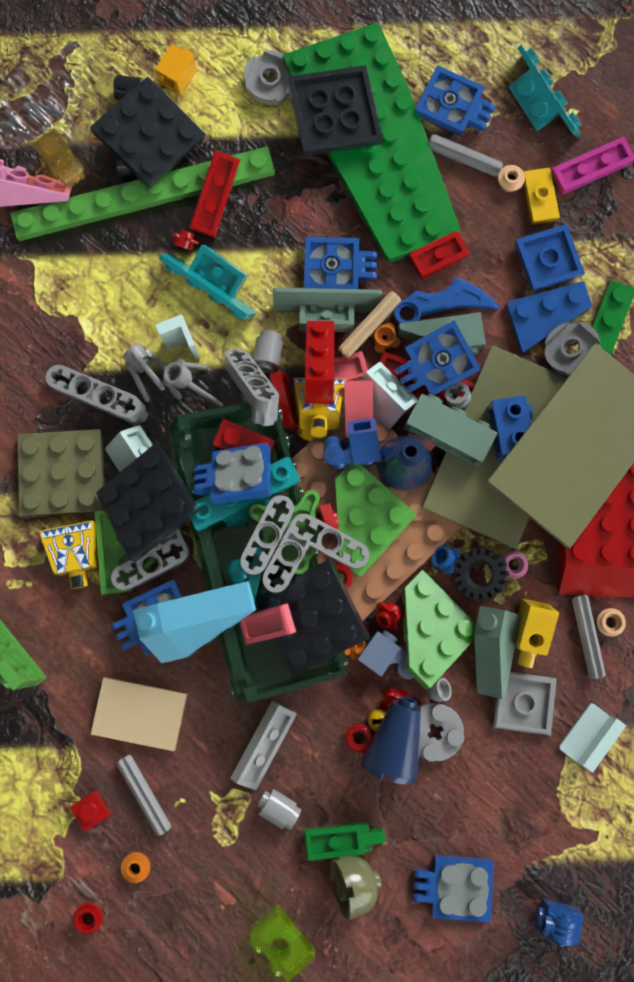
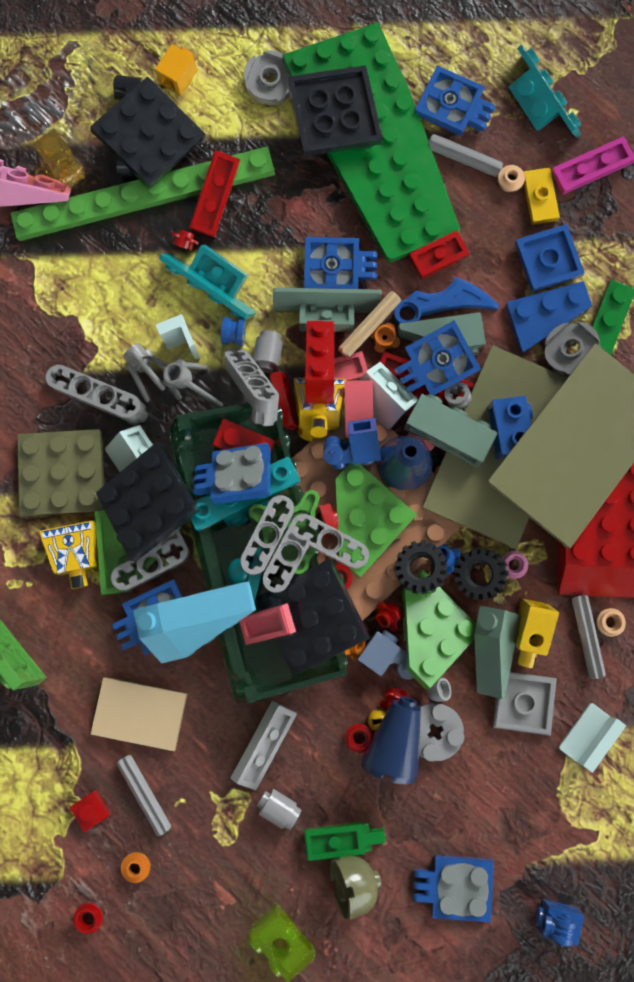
(233, 331): none -> blue wheel
(414, 551): none -> black tyre

